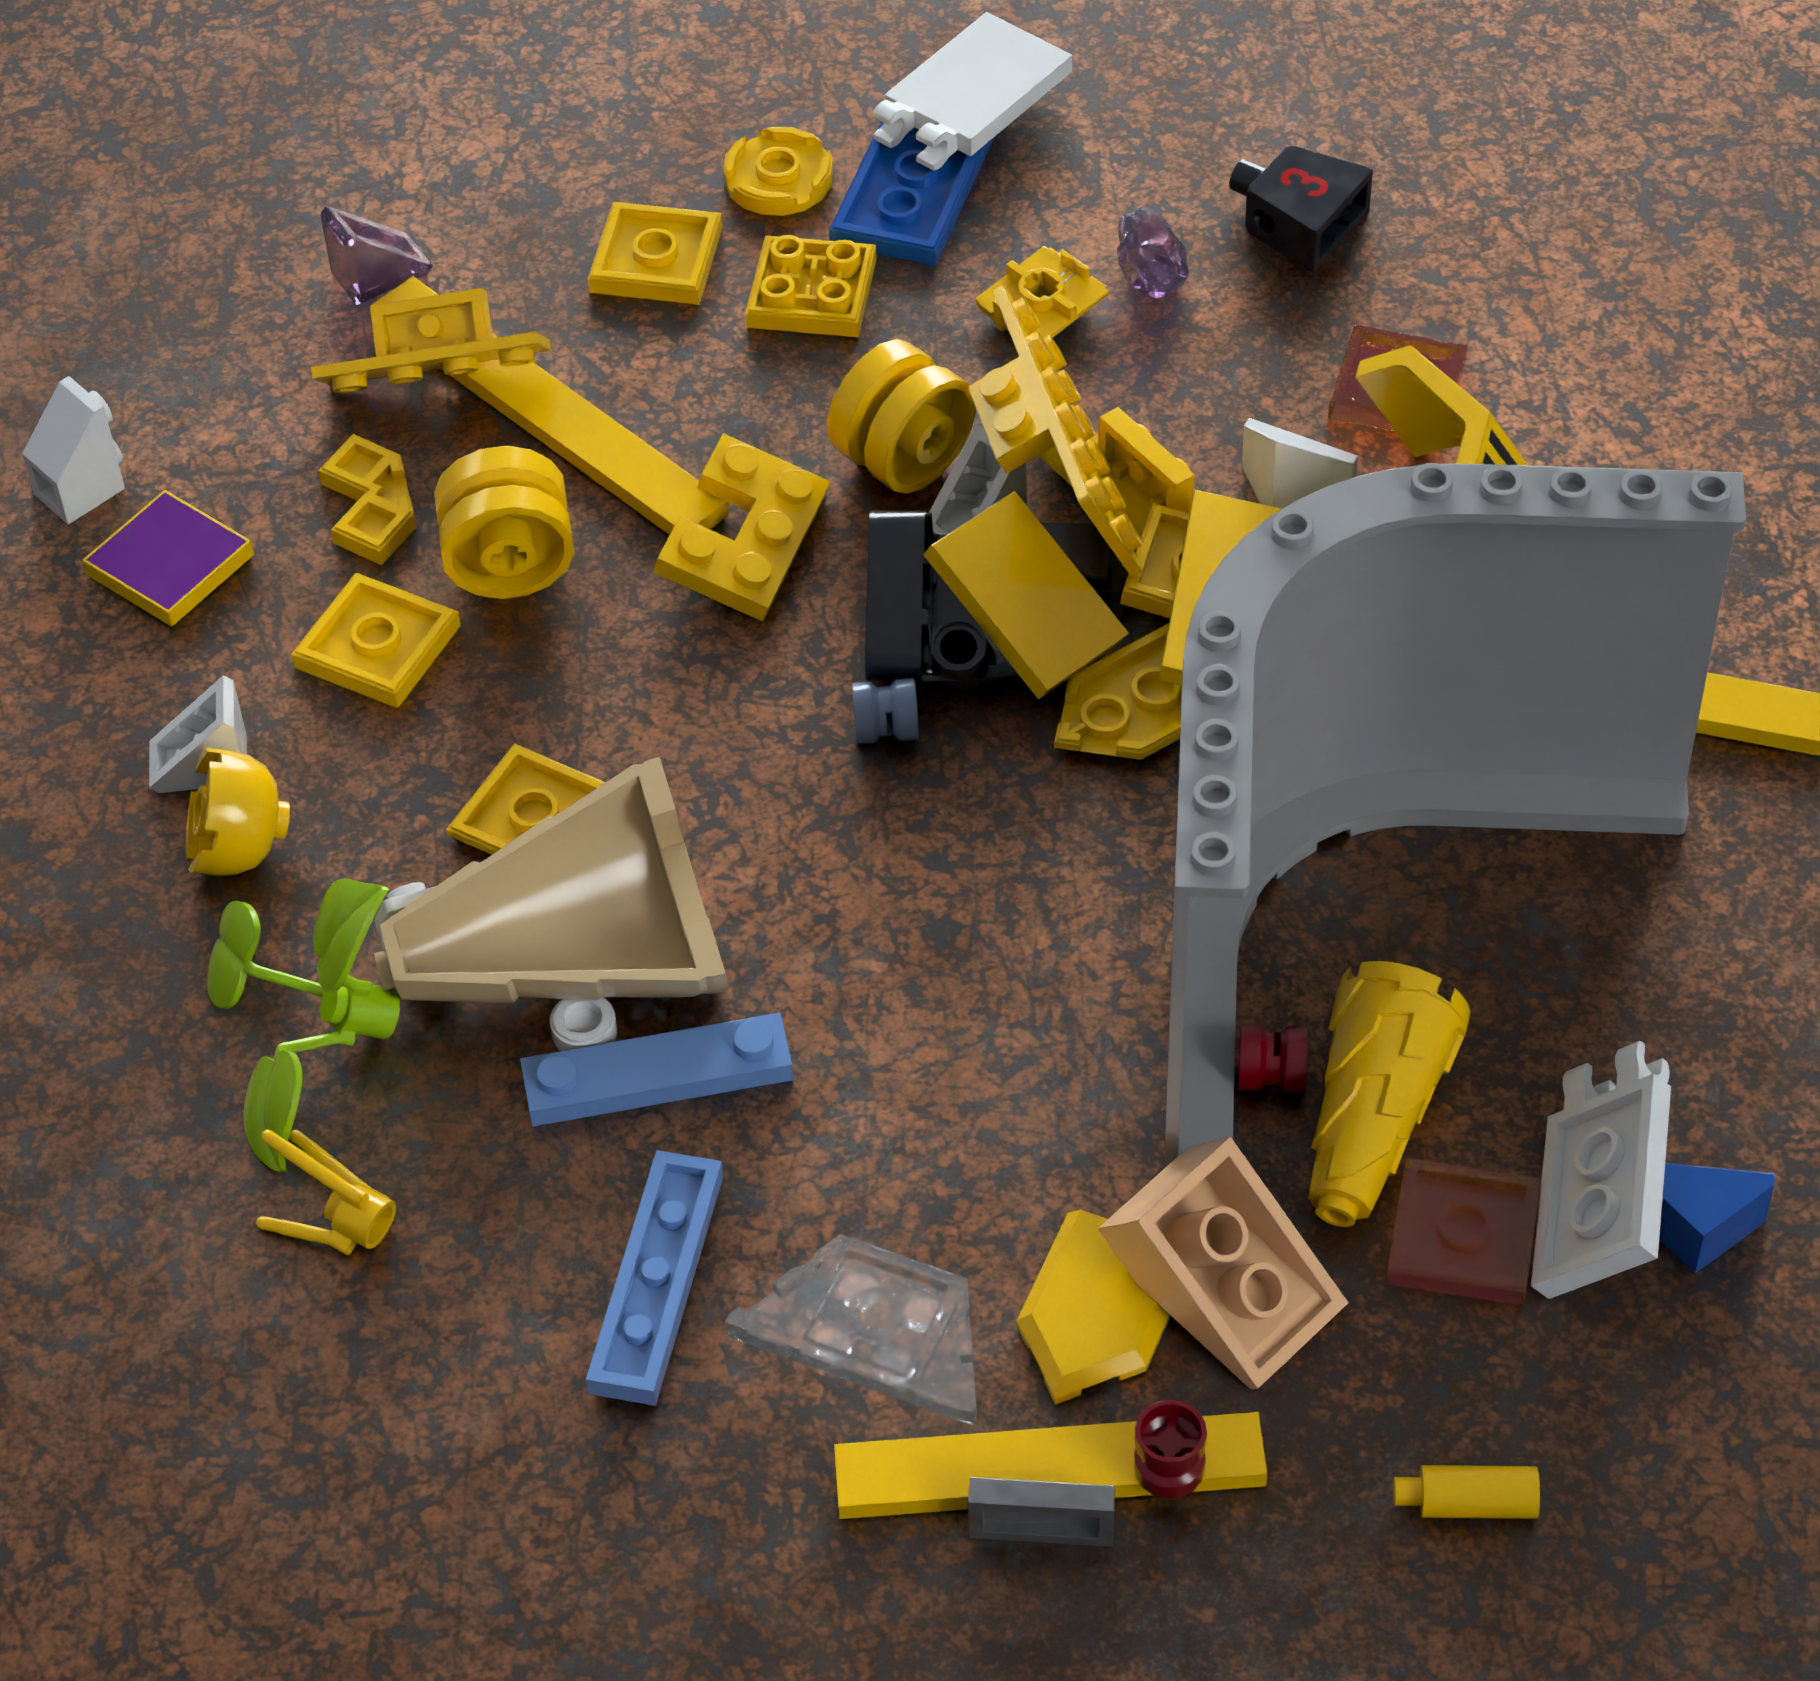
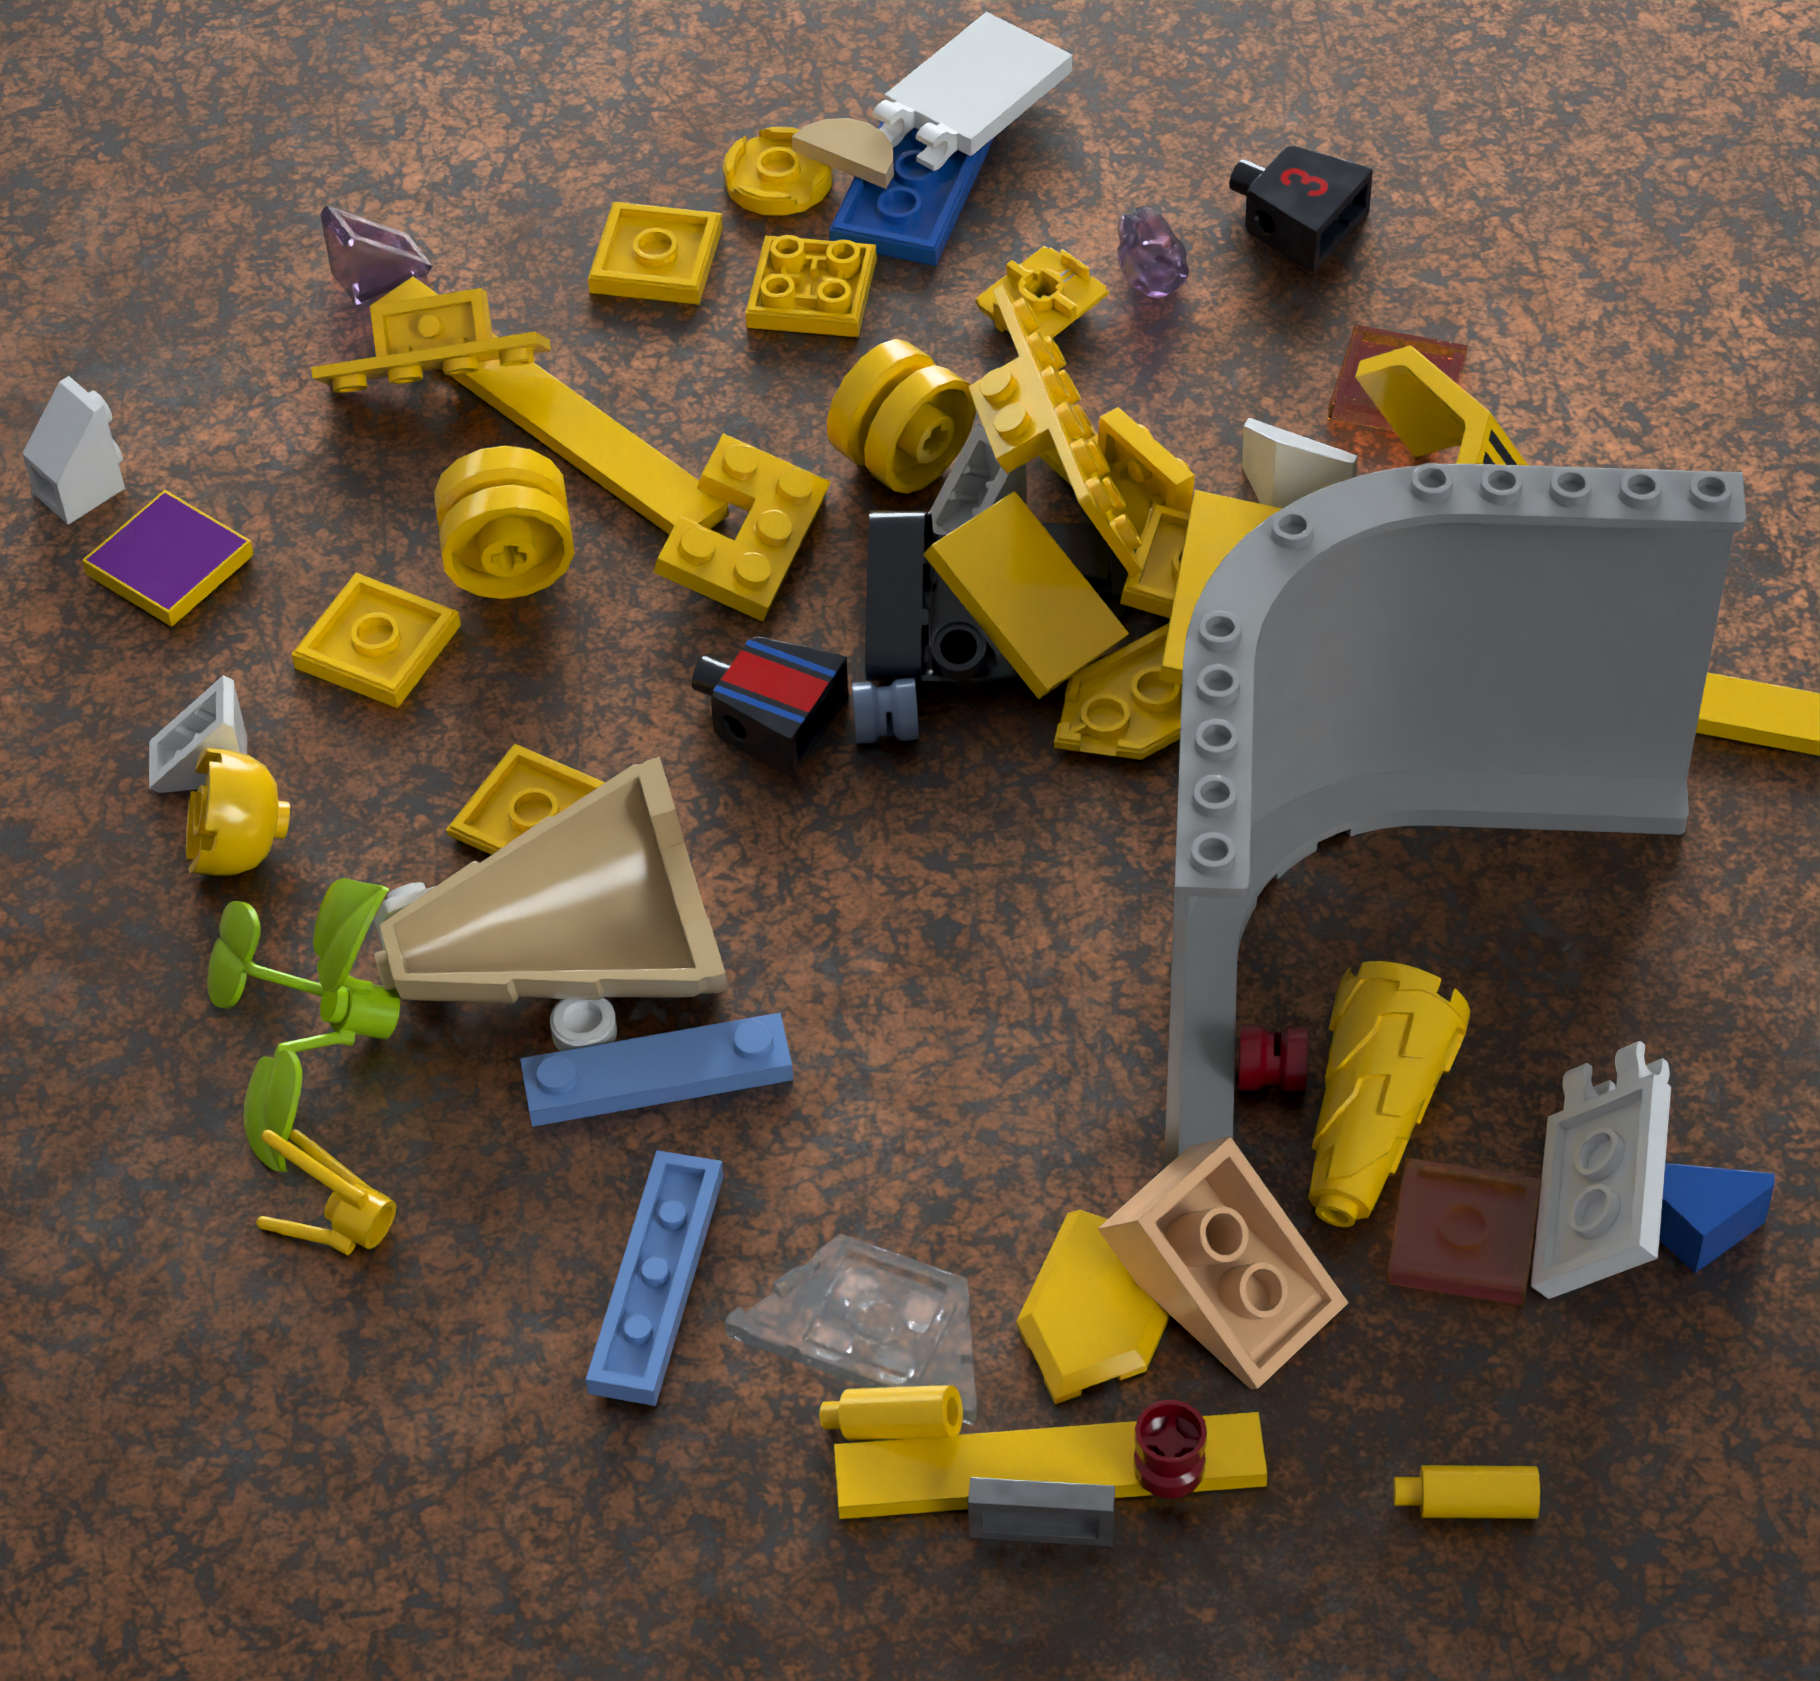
(383, 506): yellow tile -> none
(774, 699): none -> black torso
(849, 147): none -> tan tile
(895, 1413): none -> yellow cylinder

